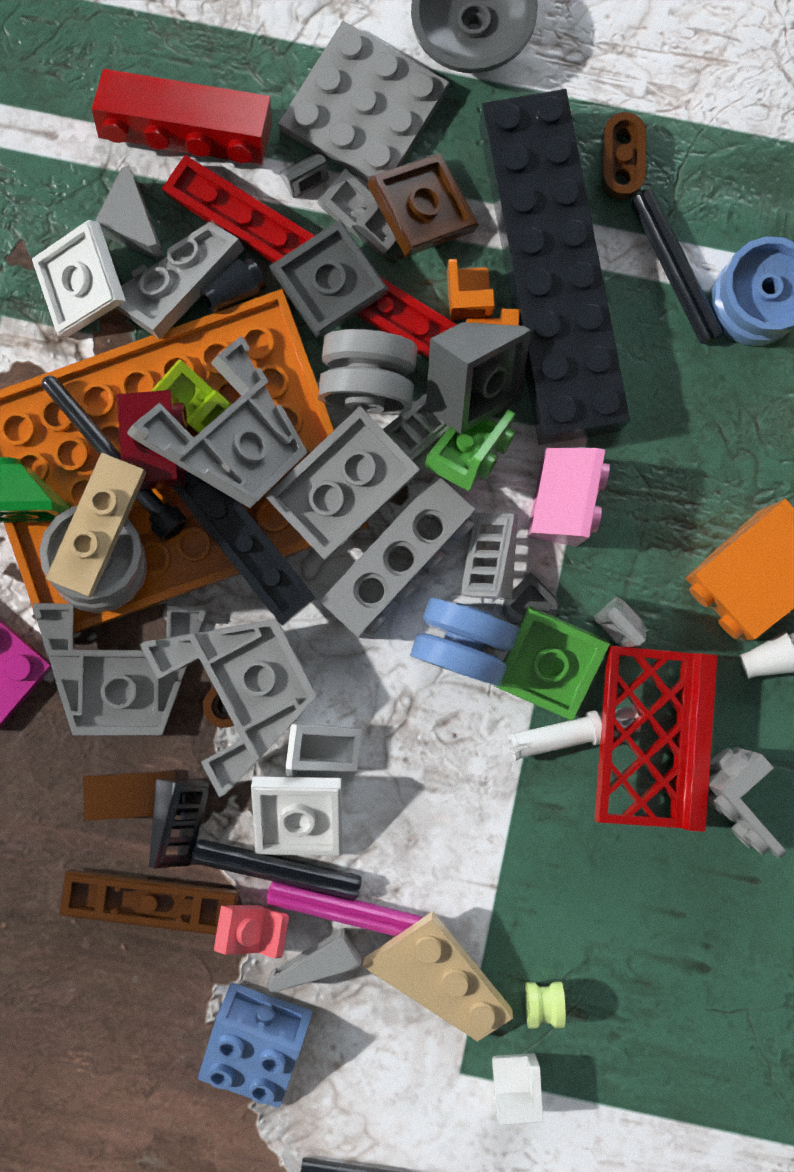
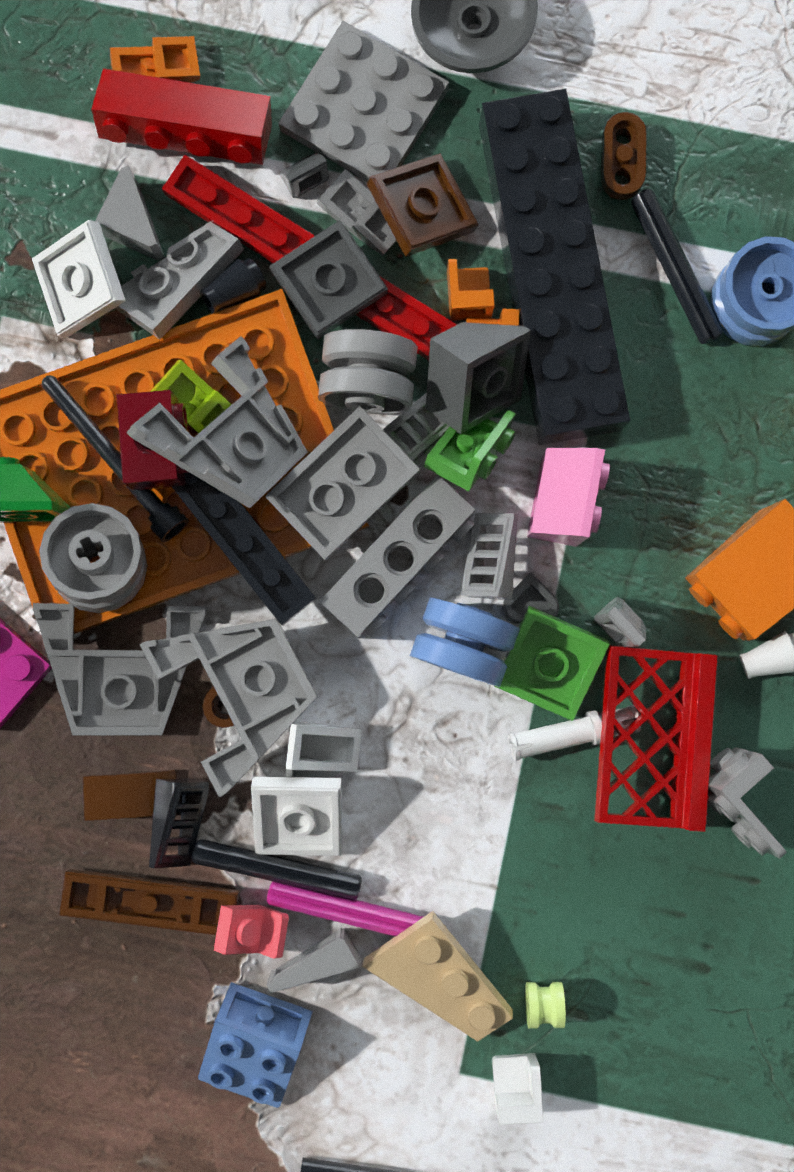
(96, 525): tan plate -> none
(167, 58): none -> orange slope

